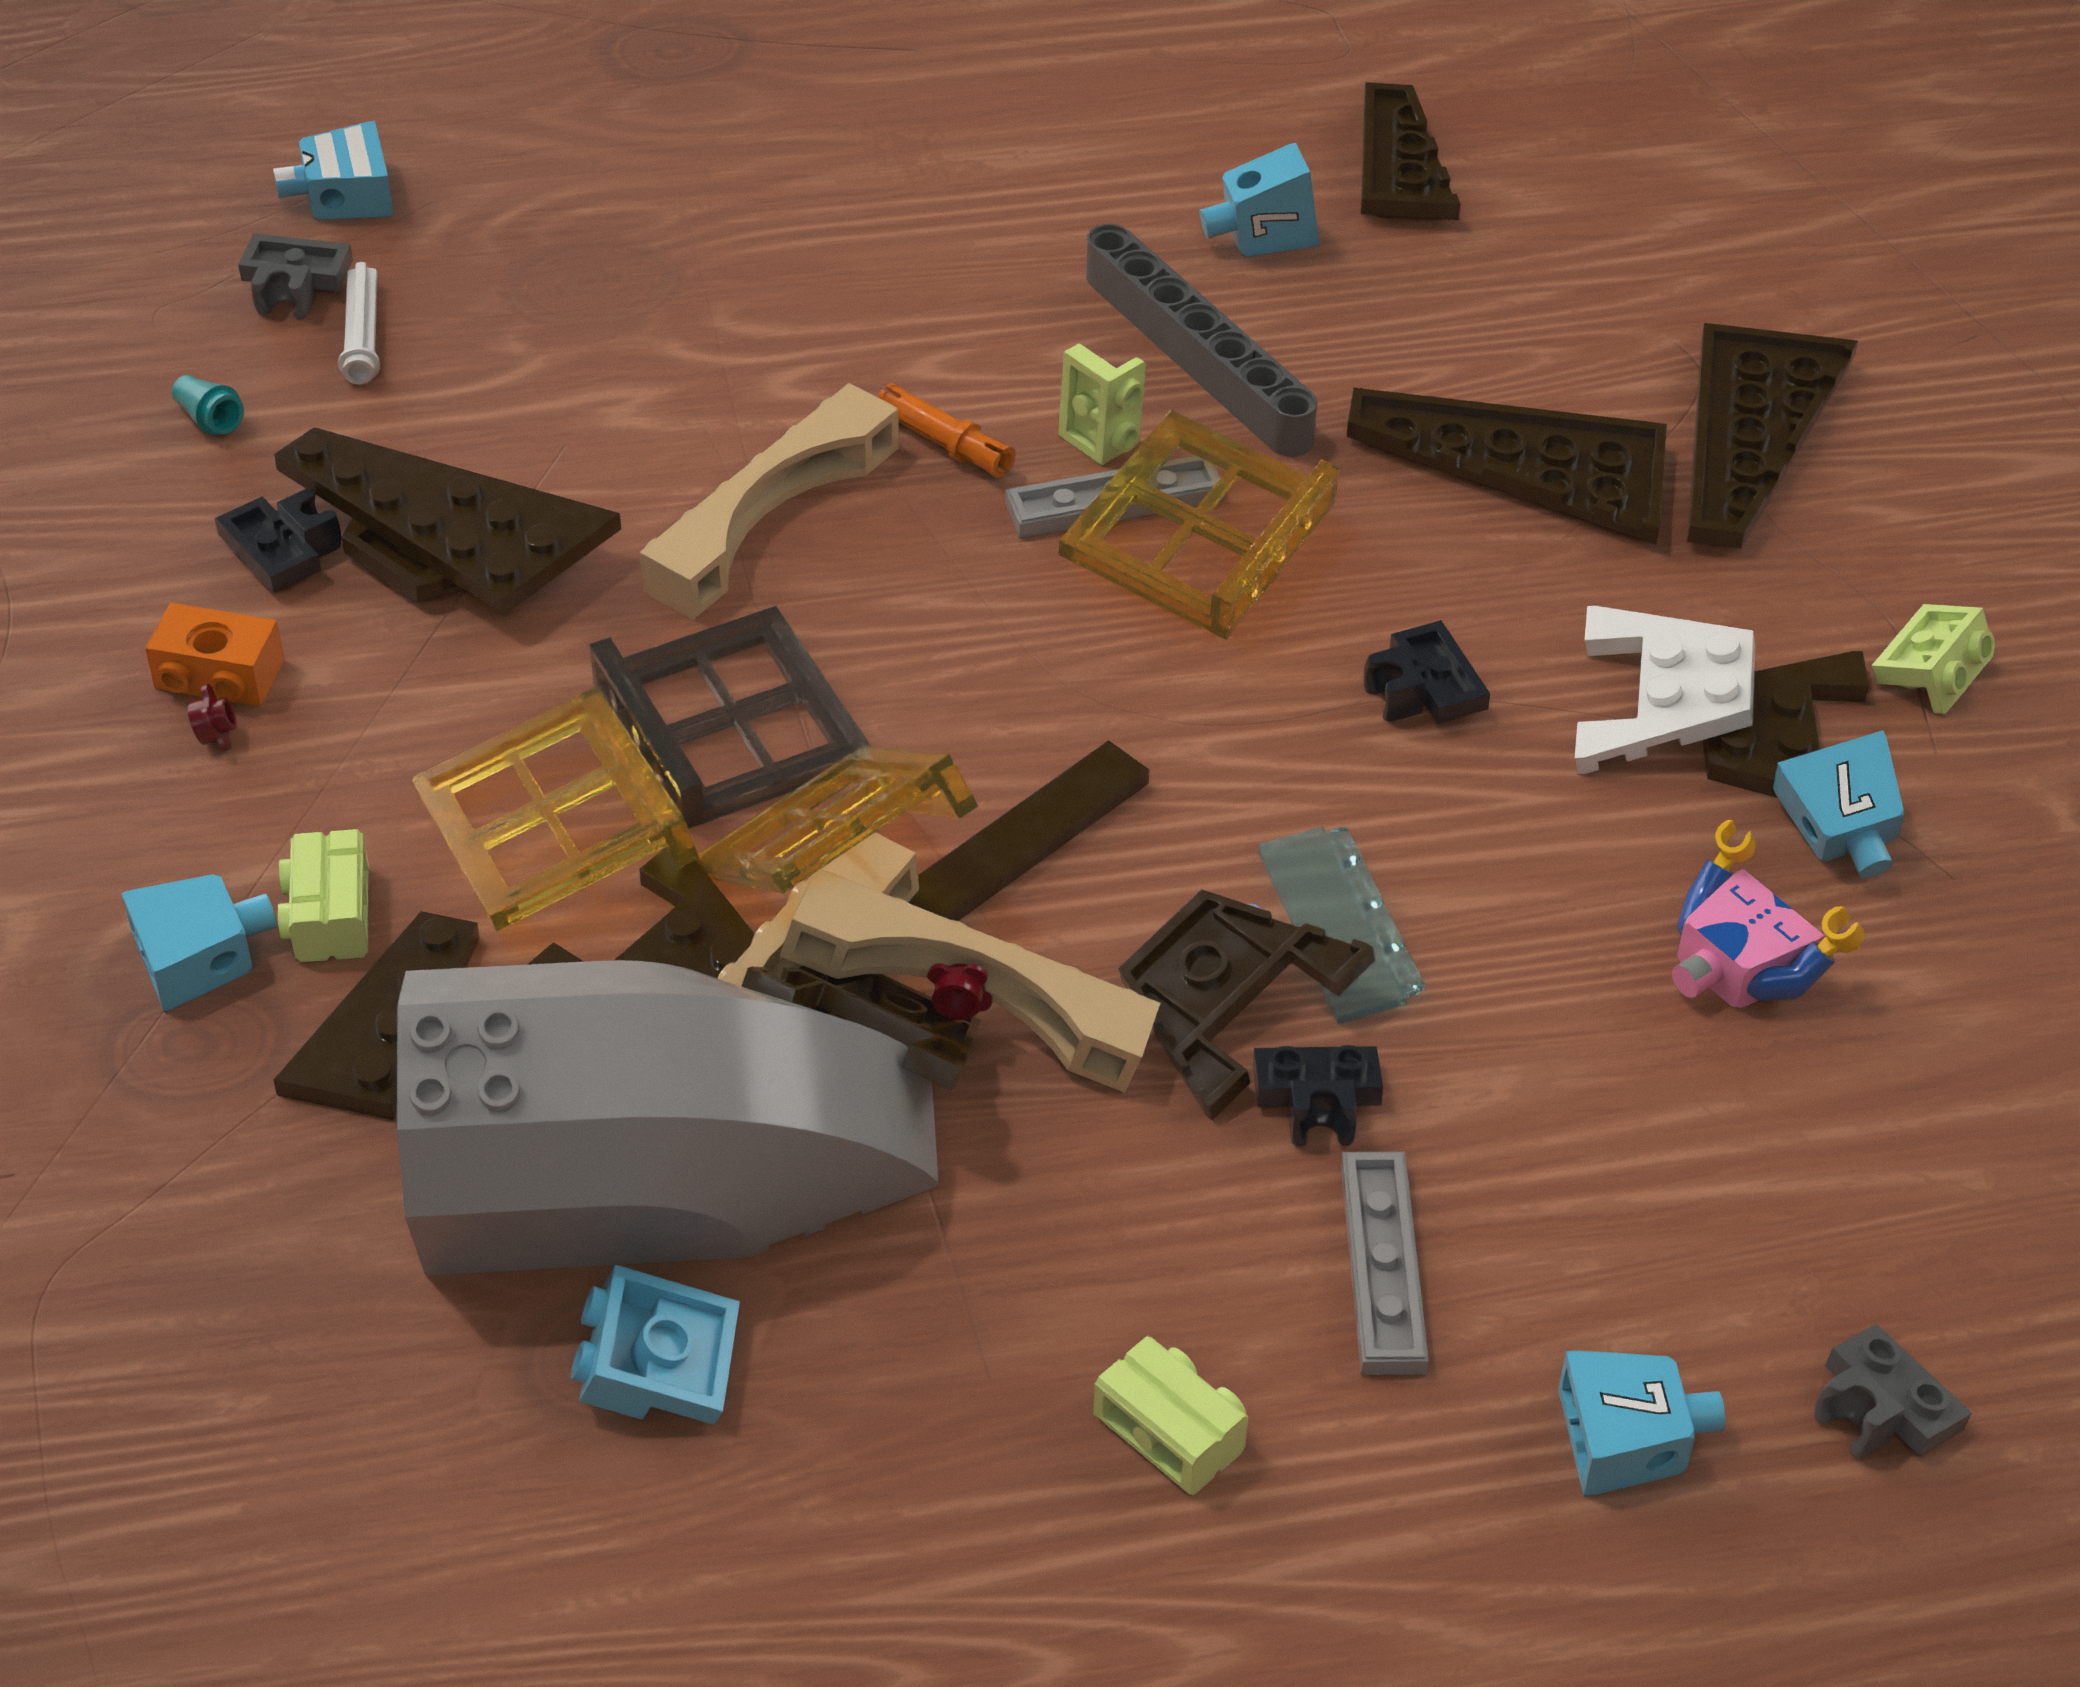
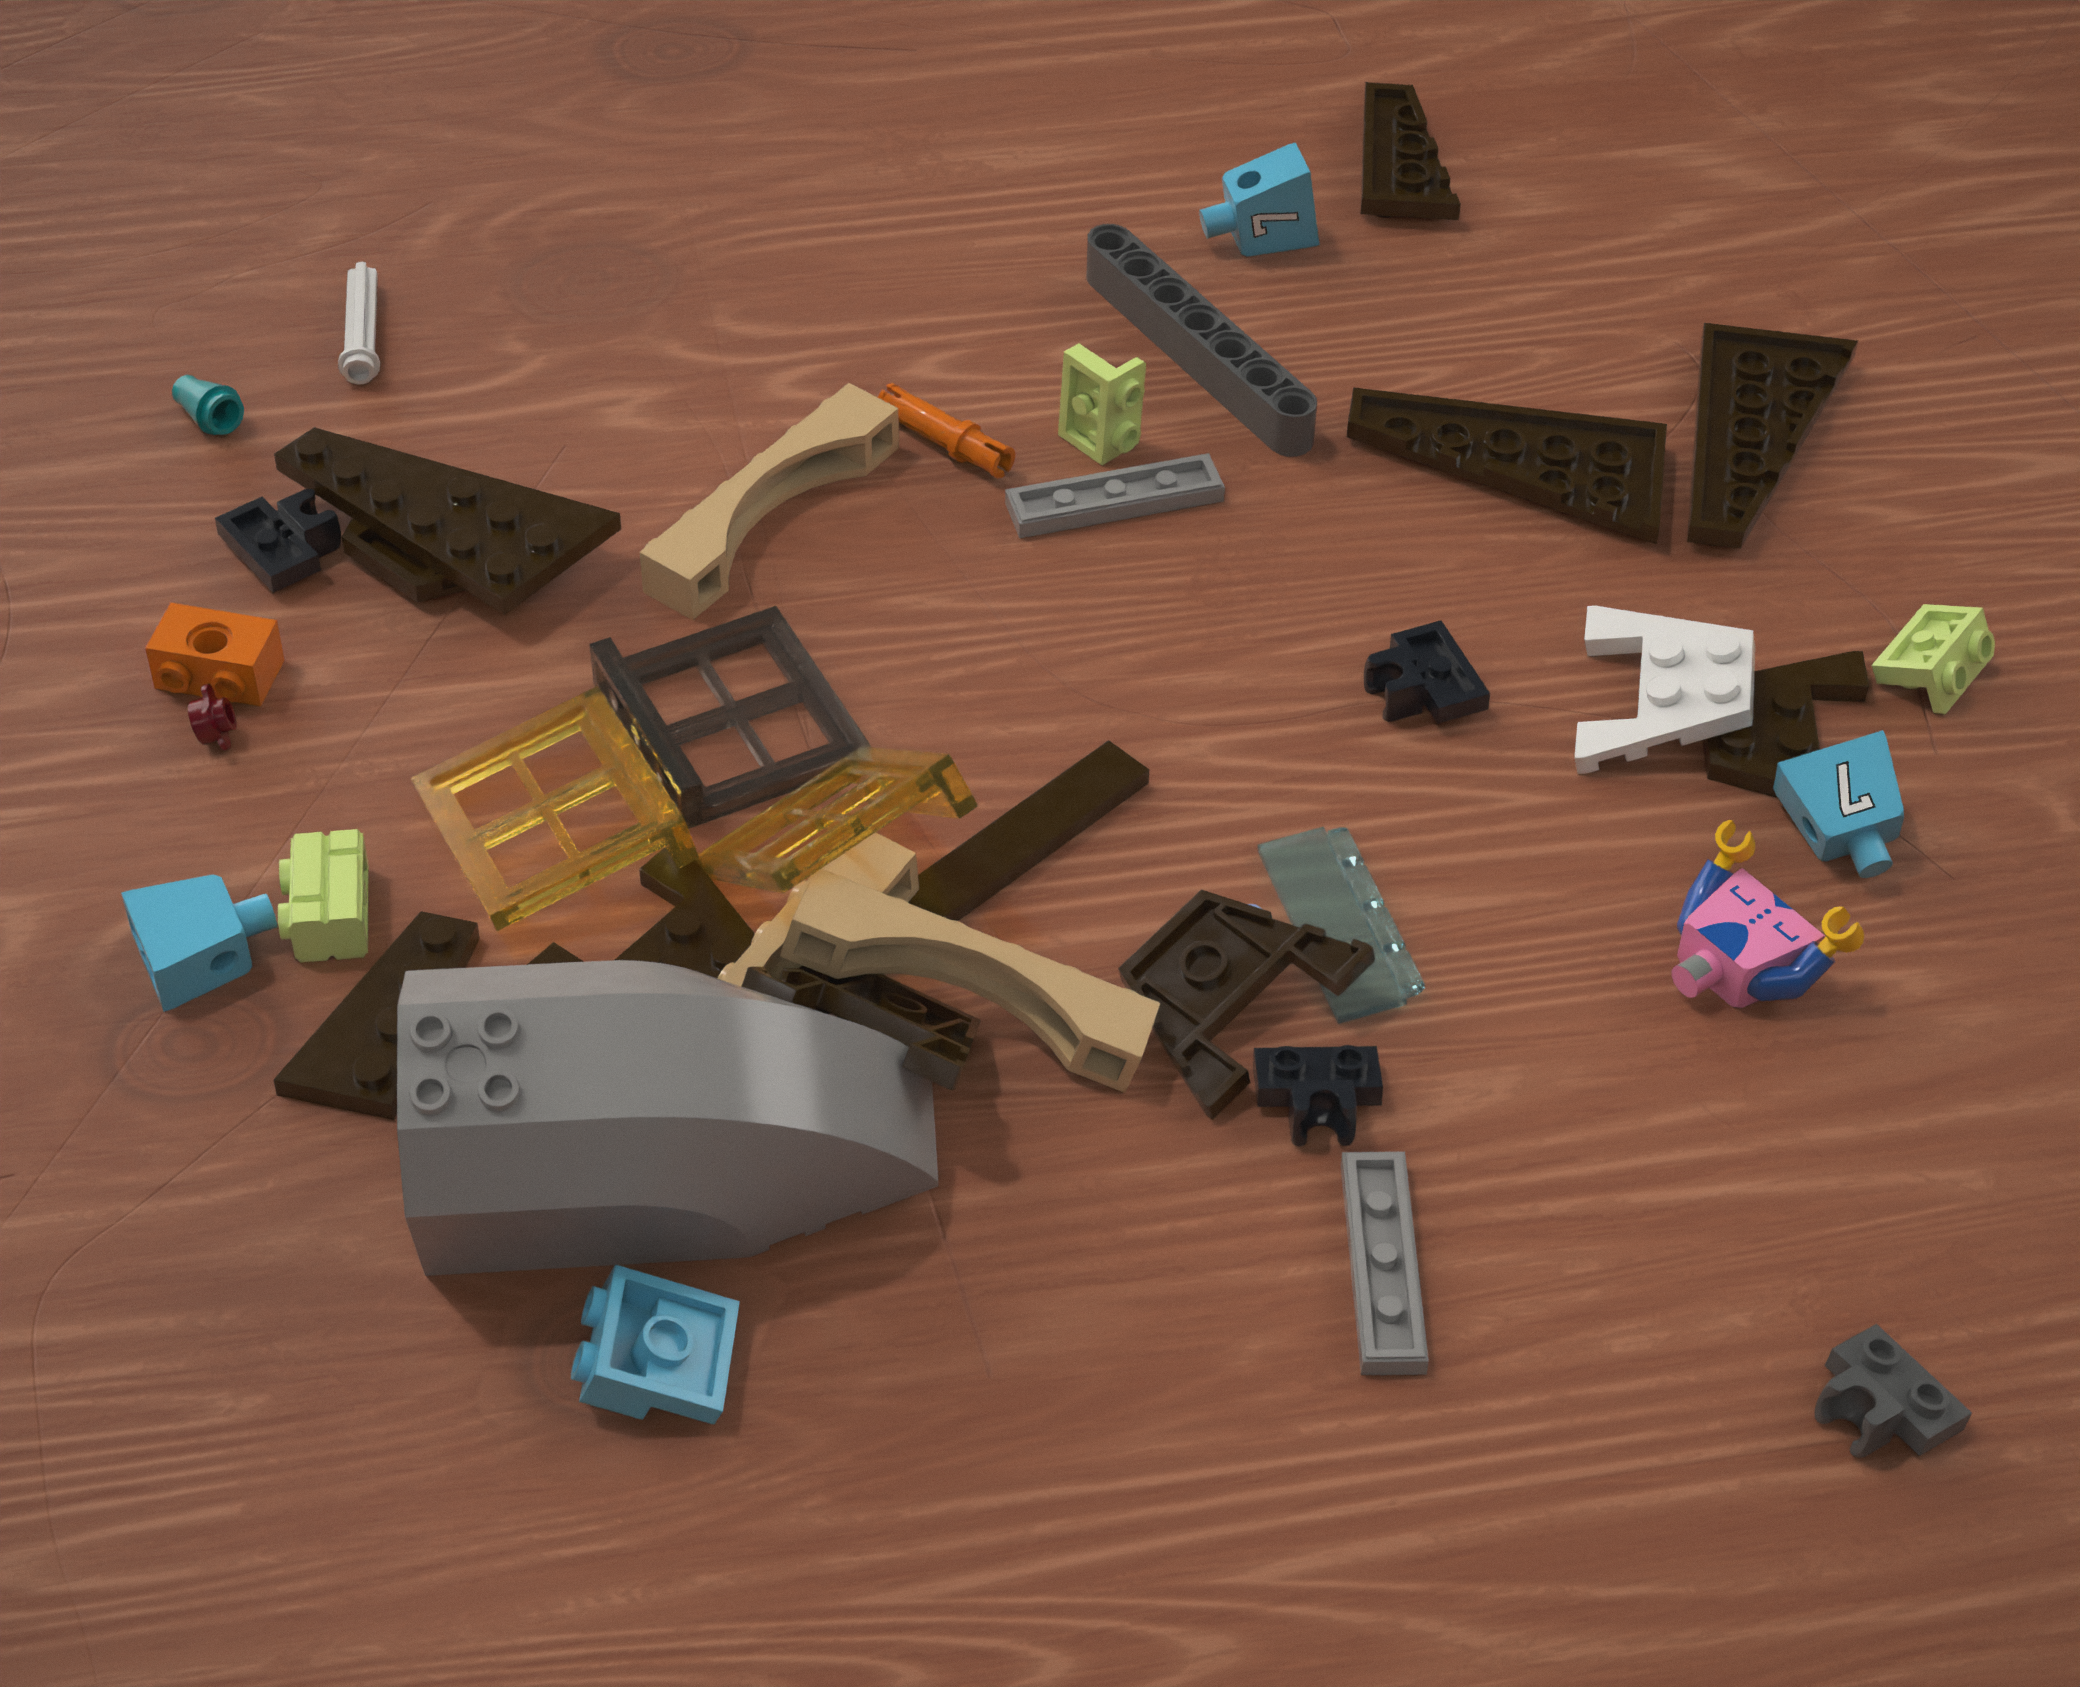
(291, 270): dark grey plate -> none
(340, 174): medium azure torso -> none
(959, 990): dark red plate -> none
(1171, 1414): yellowish green brick -> none
(1263, 558): clear yellow window -> none
(1631, 1418): medium azure torso -> none

